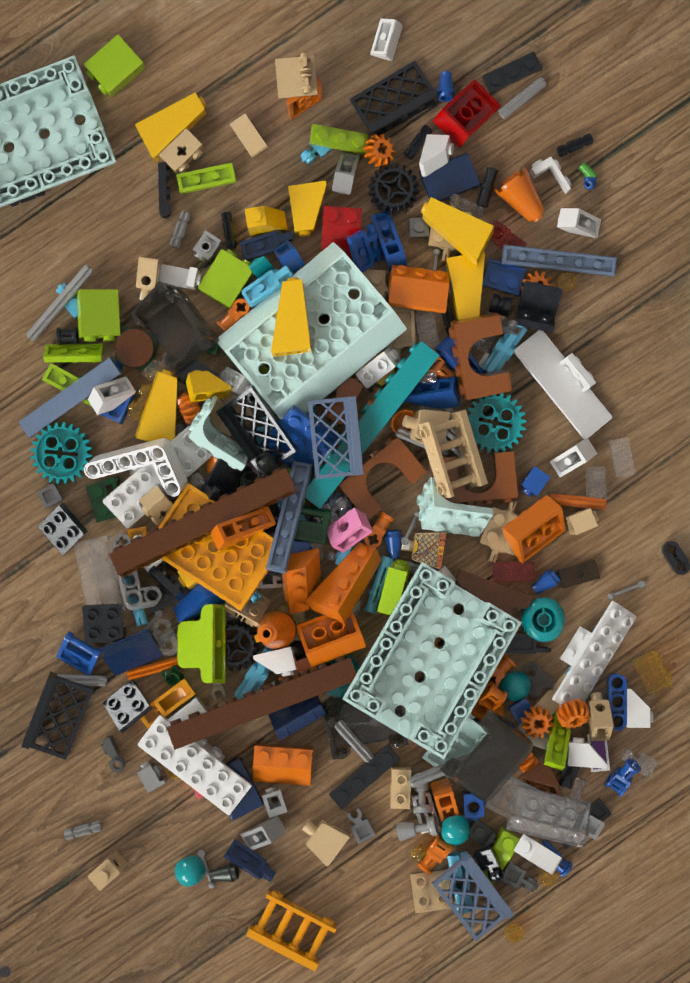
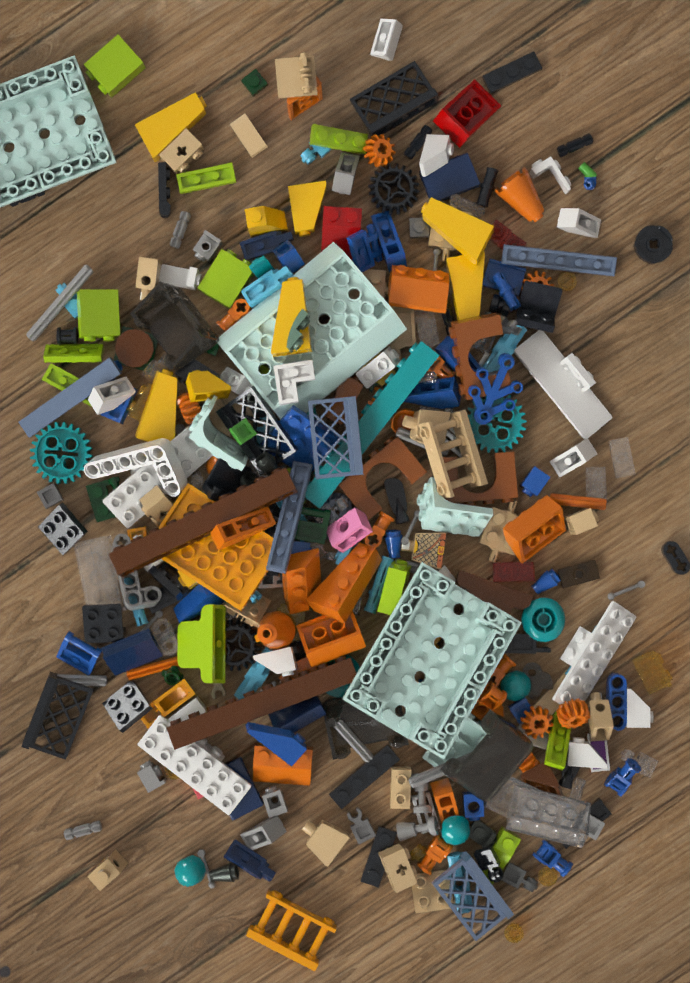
(110, 747): dark grey plate -> none
(228, 230): black axle -> none
(242, 431): none -> bright green plate
(254, 82): none -> dark green plate
(279, 741): none -> blue slope
(288, 375): none -> white plate
(295, 337): none -> sand green slope
(374, 868): none -> black plate
(391, 859): none -> tan brick
(397, 500): none -> black piece
(446, 87): blue cone -> none
(494, 392): none -> blue plant
(506, 291): none -> blue pin
(522, 97): light grey axle -> none
(537, 854): white slope -> none
(664, 244): none -> black plate

